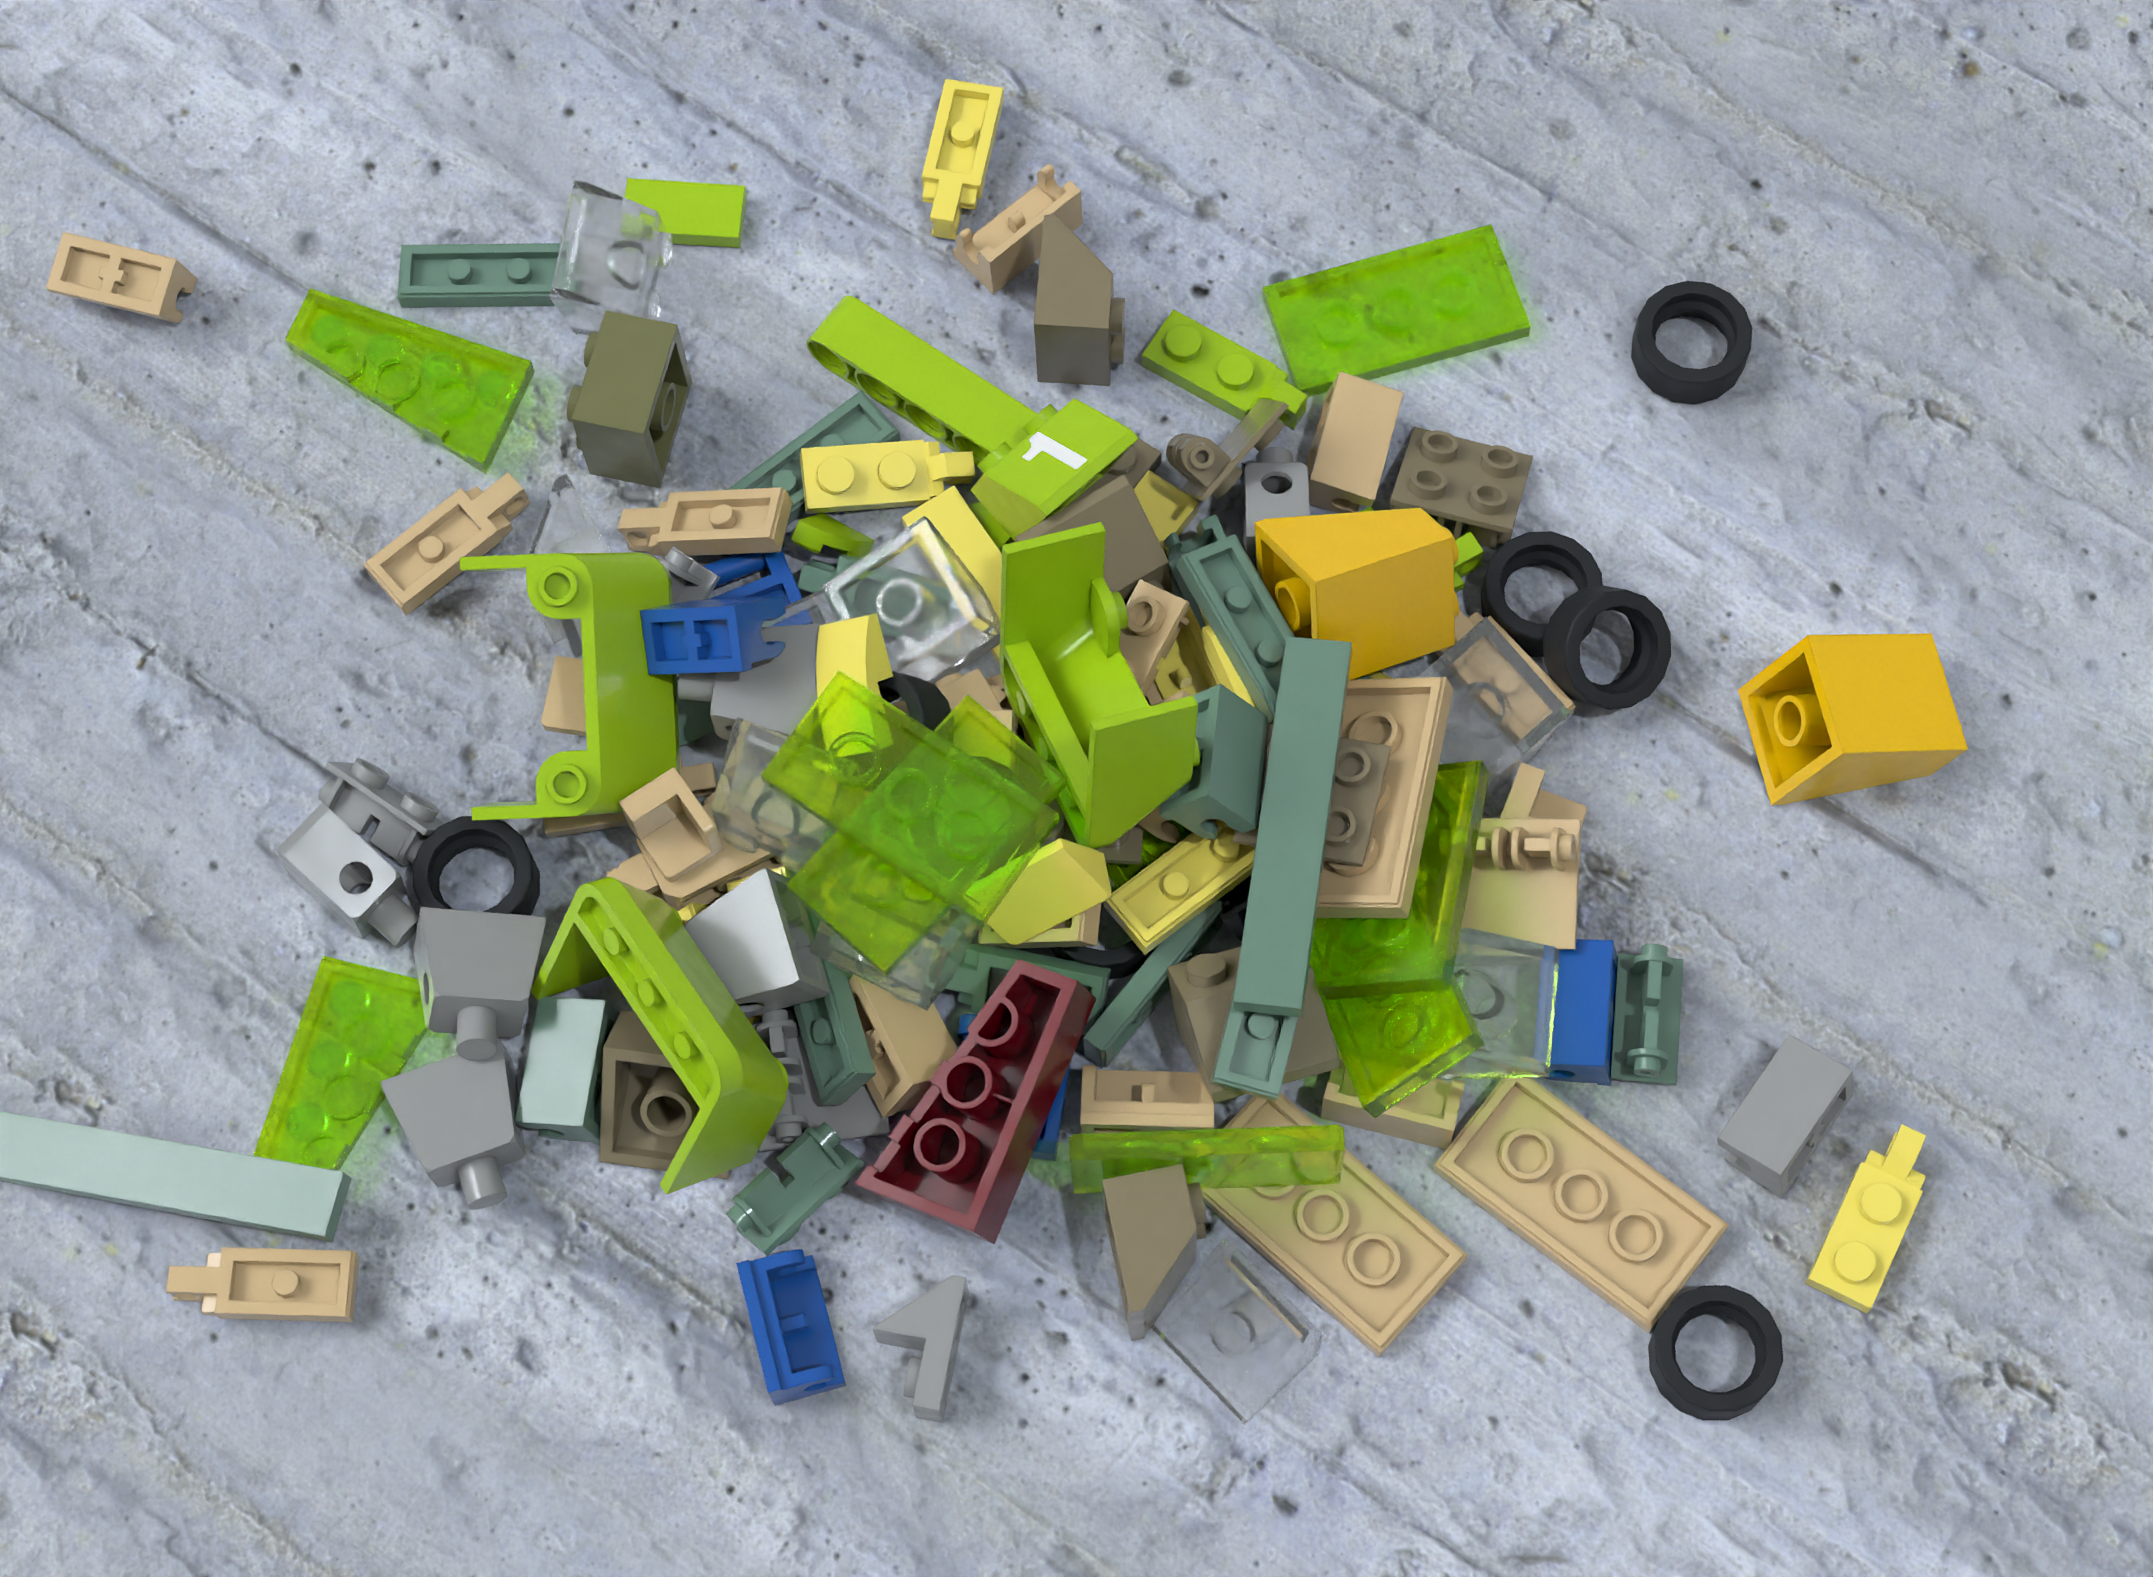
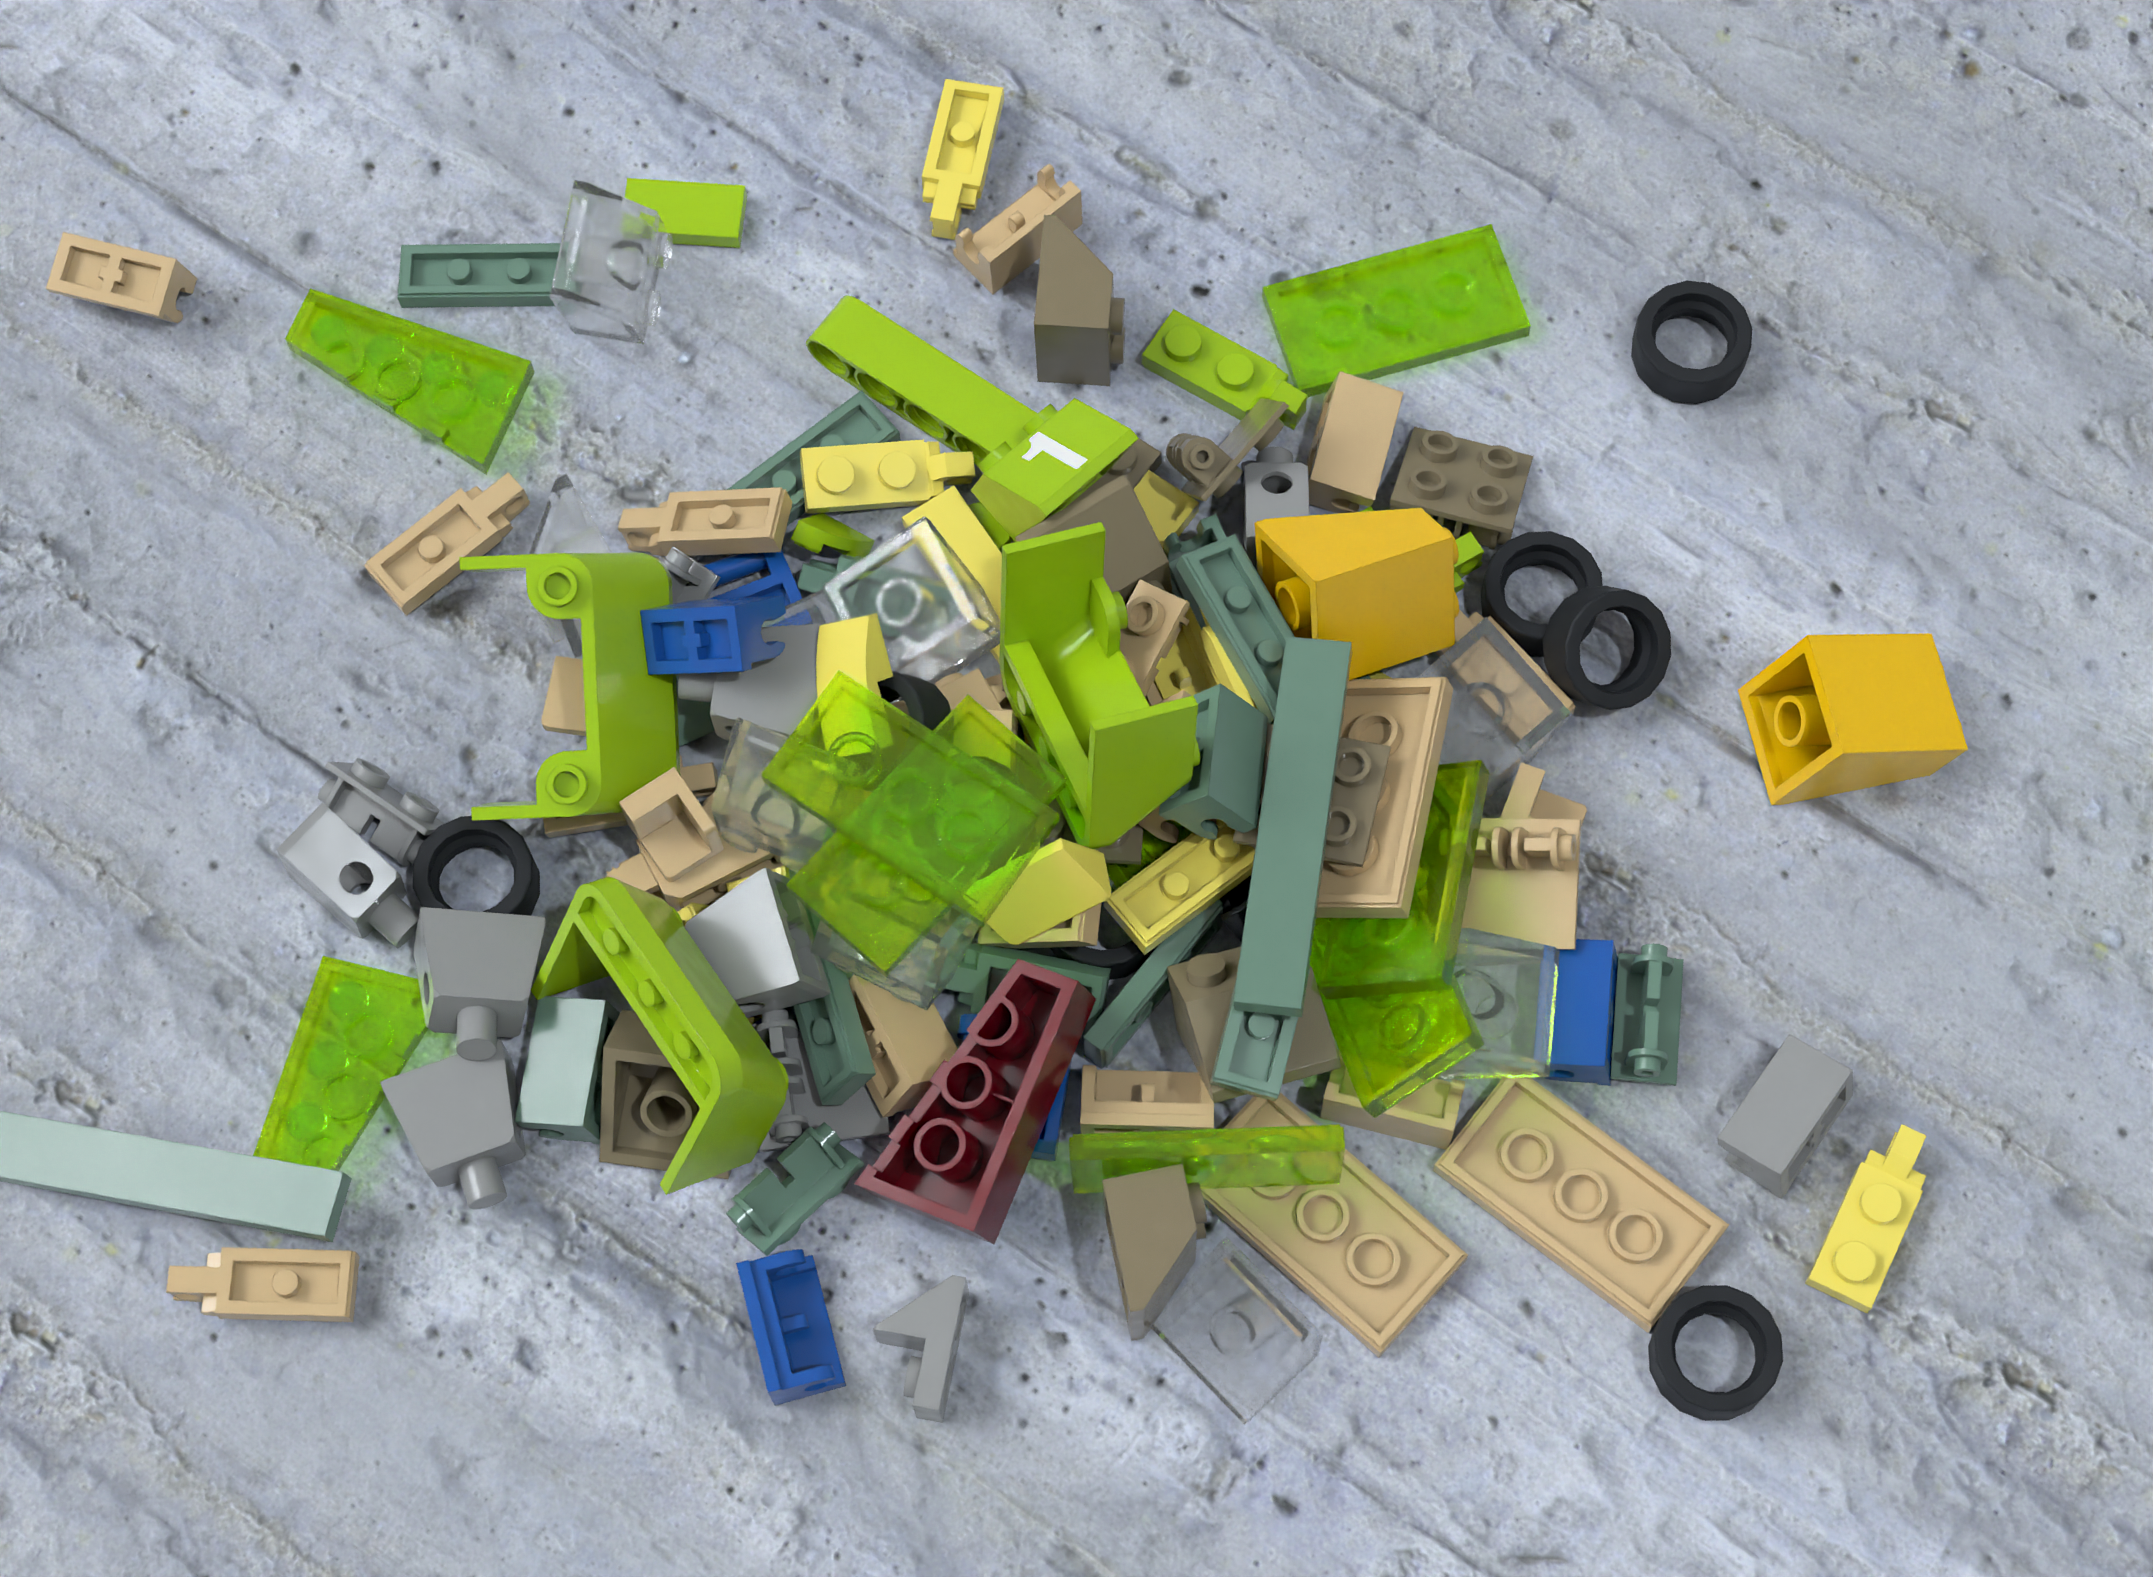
(630, 398): olive brick -> none

